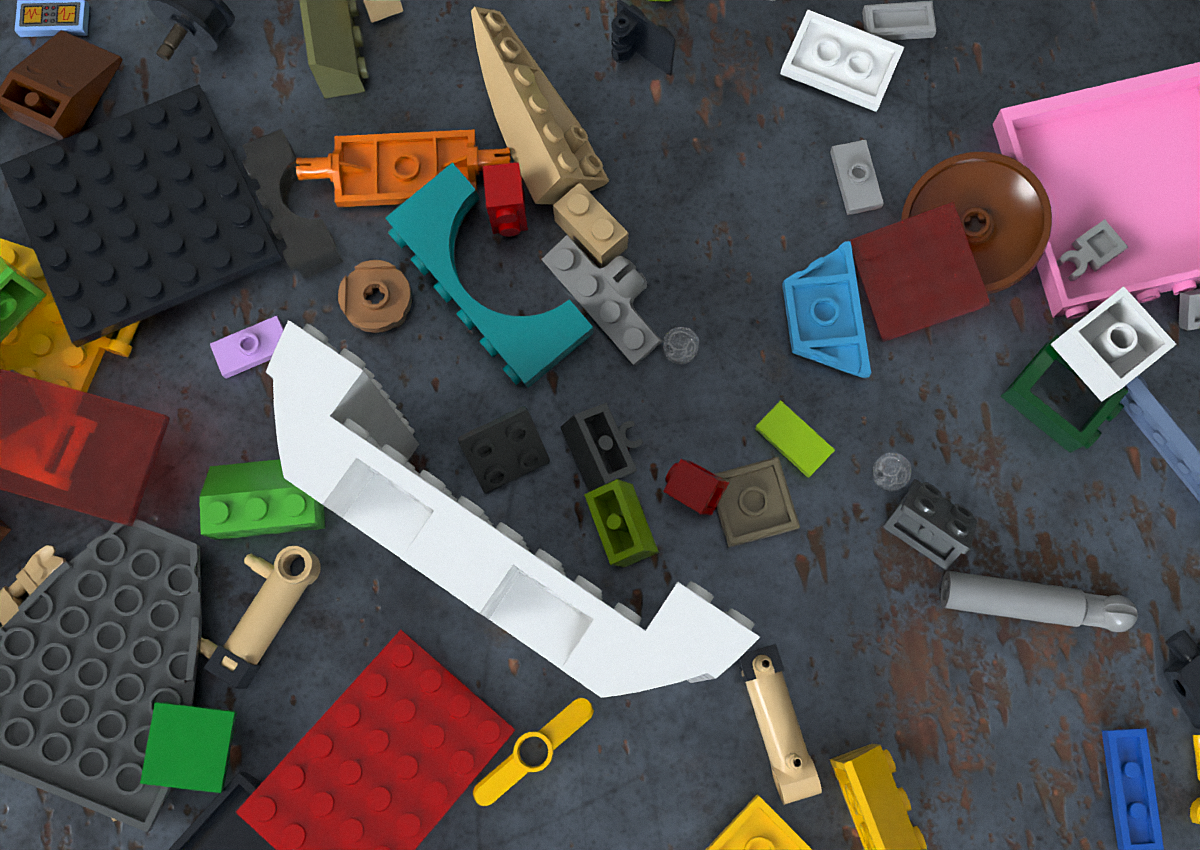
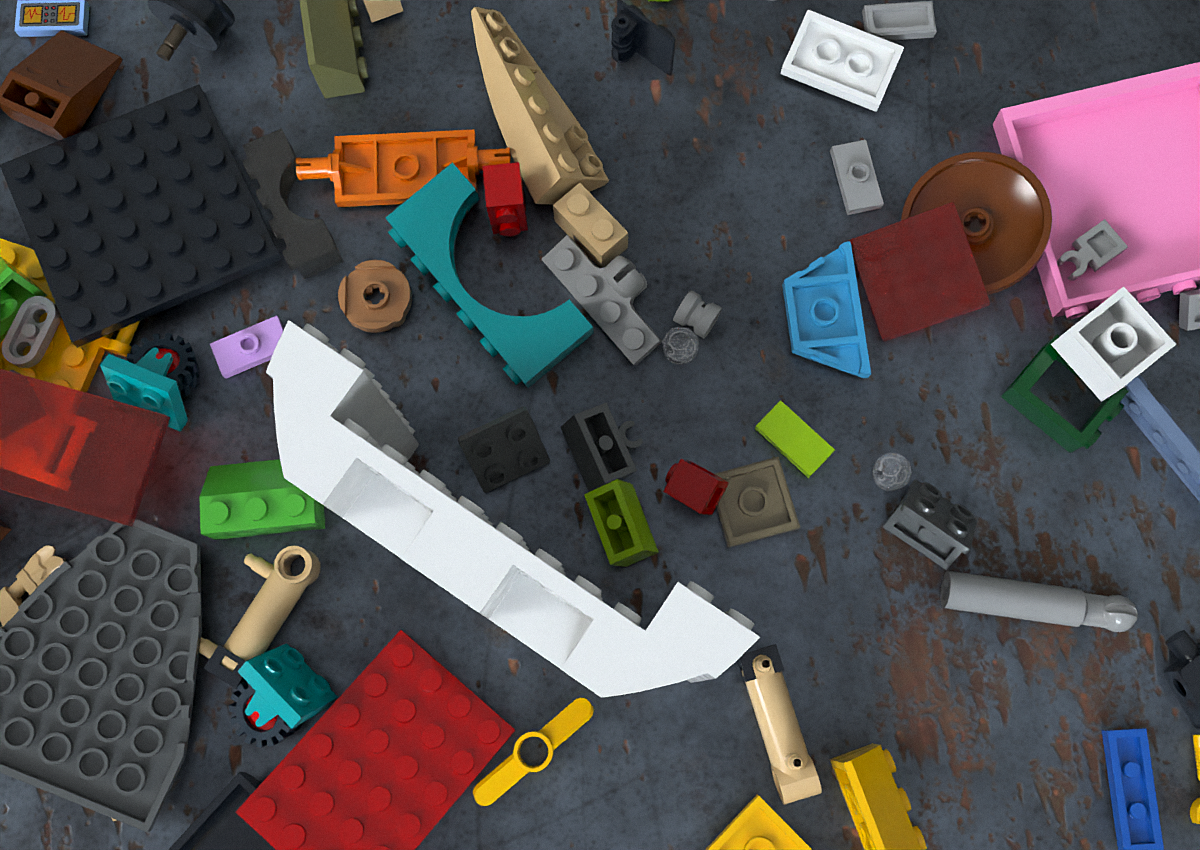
(29, 332): none -> light grey plate
(154, 376): none -> teal plate
(188, 747): green tile -> none
(277, 696): none -> teal plate
(697, 314): none -> light grey wheel

